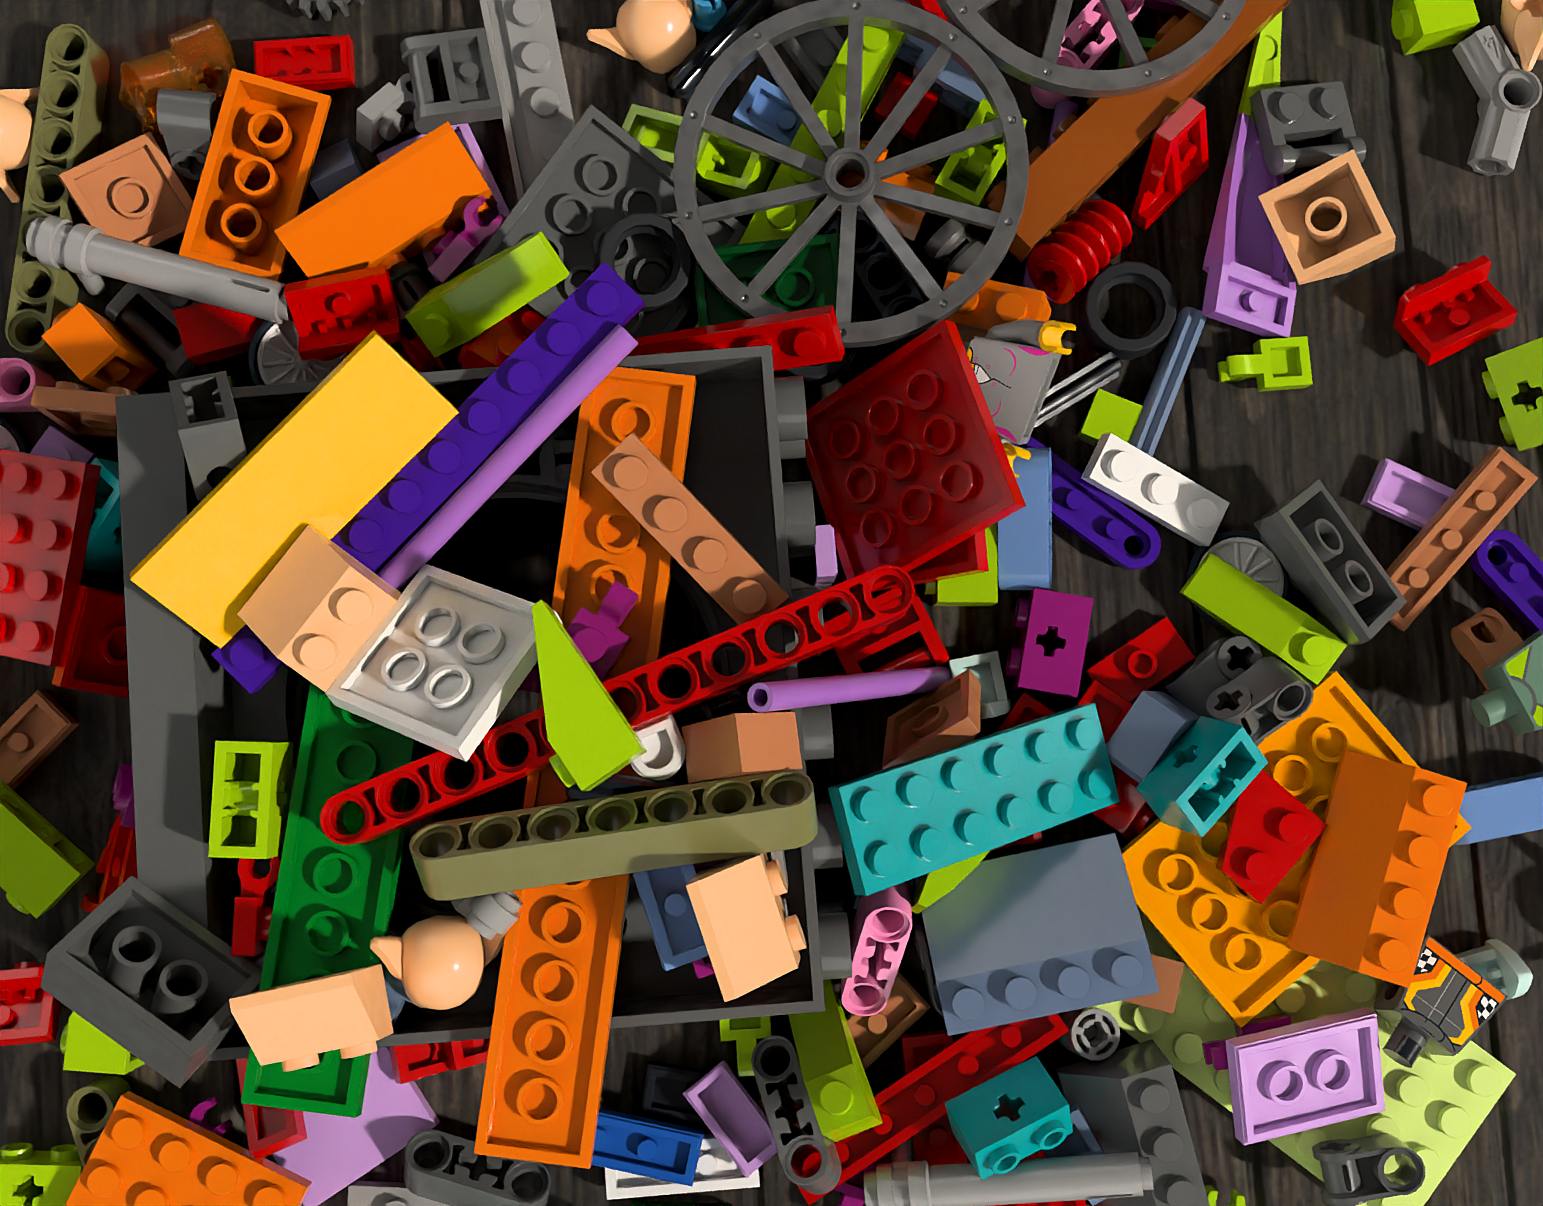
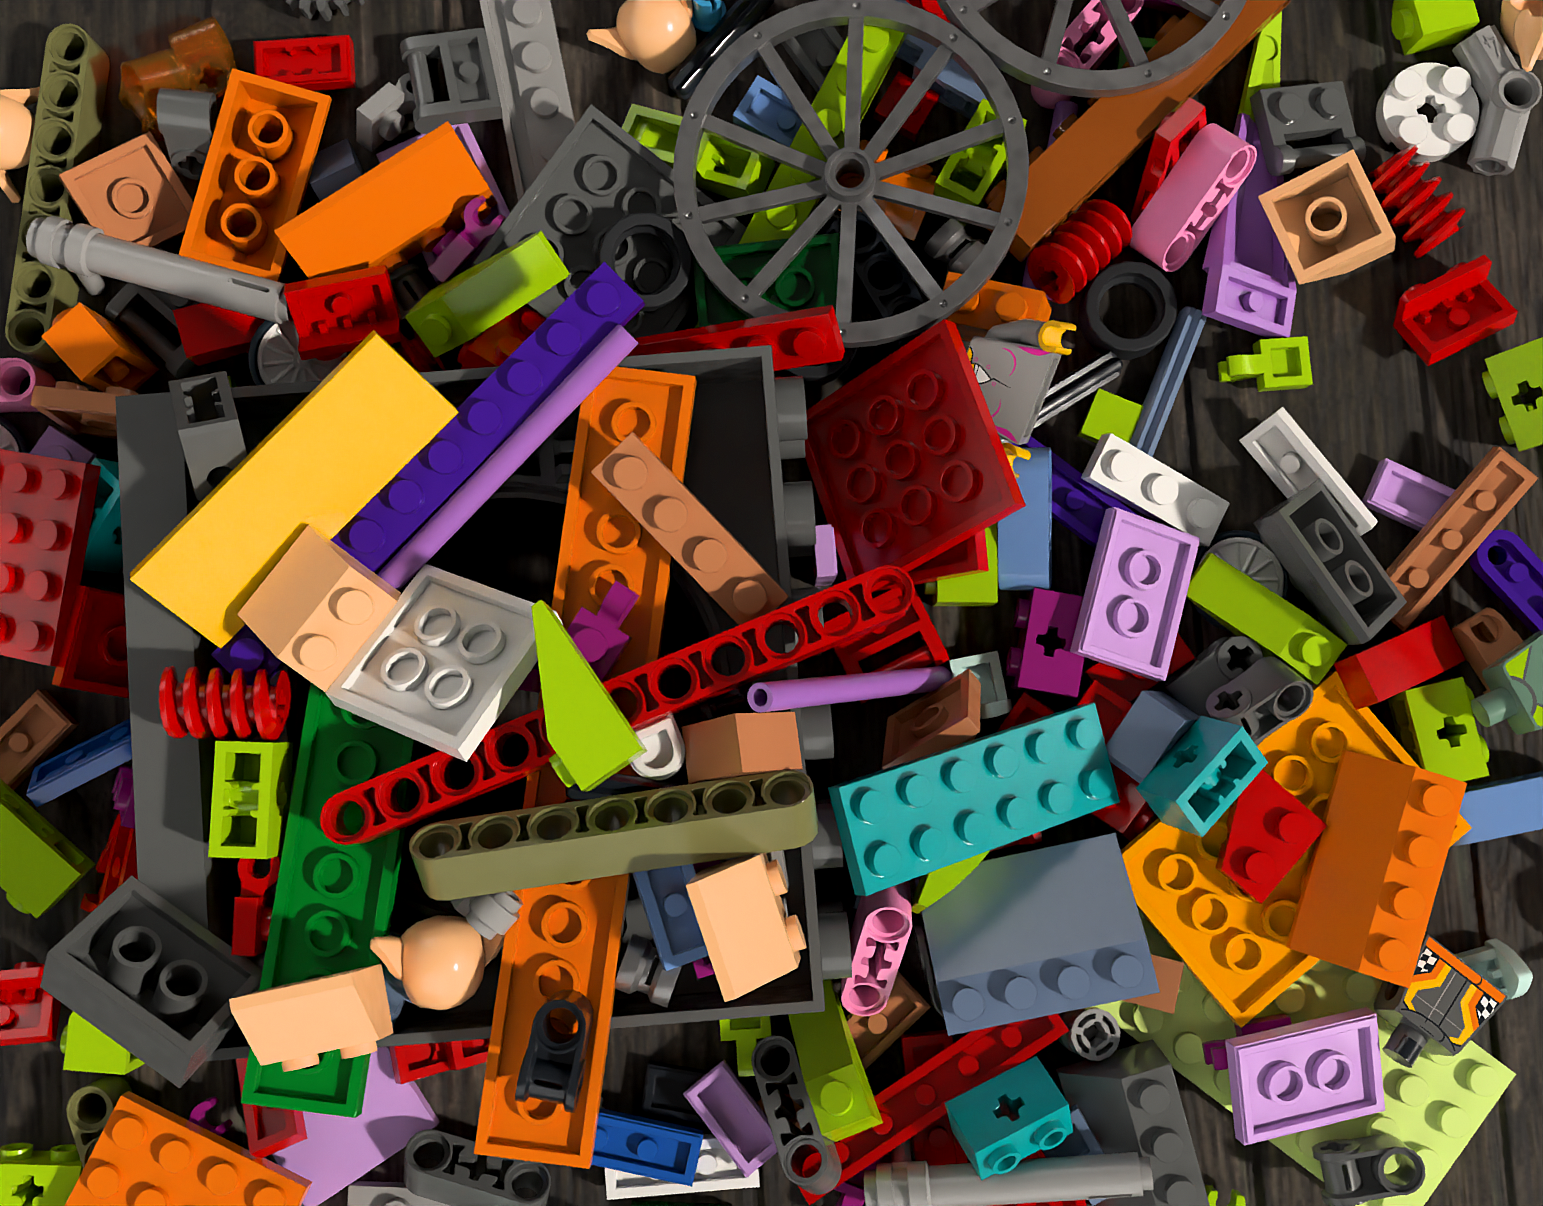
(80, 764): none -> blue tile
(223, 707): none -> red piece
(556, 1061): none -> black piece
(636, 969): none -> flat silver wheel
(1135, 594): none -> lavender tile
(1192, 197): none -> bright pink beam
(1296, 463): none -> white plate
(1399, 663): none -> red slope
(1415, 201): none -> red piece
(1430, 707): none -> lime brick
(1443, 88): none -> white plate

